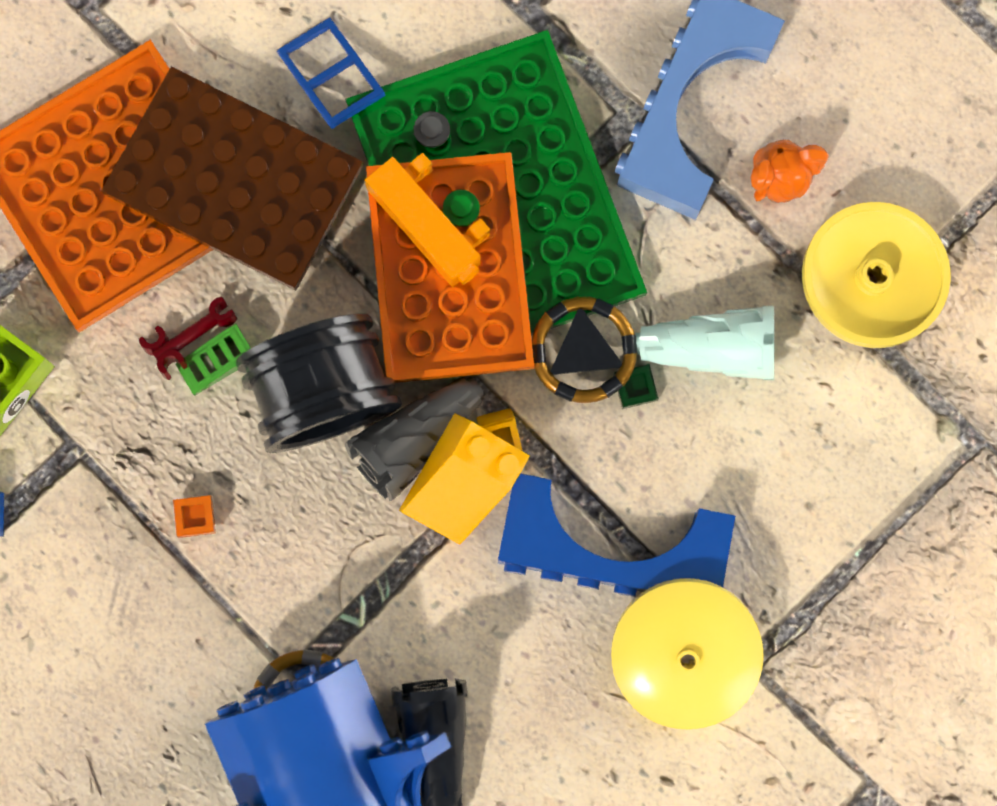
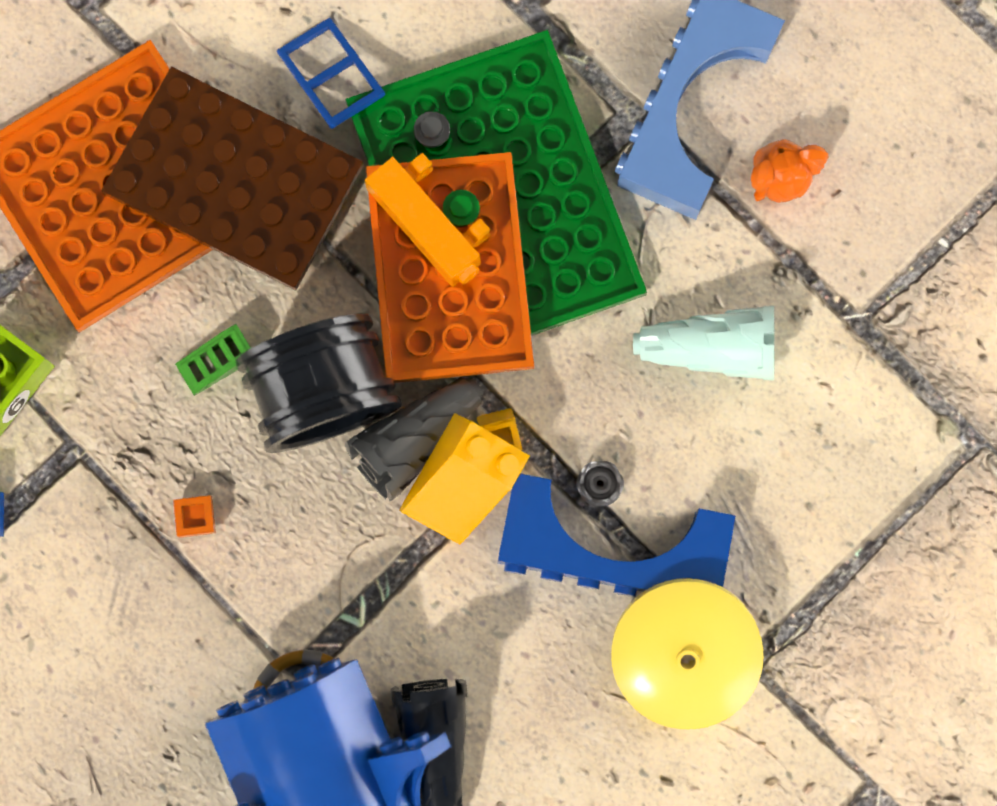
(167, 350): dark red bar -> none
(584, 349): piece -> none
(604, 472): none -> flat silver plate
(639, 388): dark green tile -> none
(902, 256): light yellow dish -> none

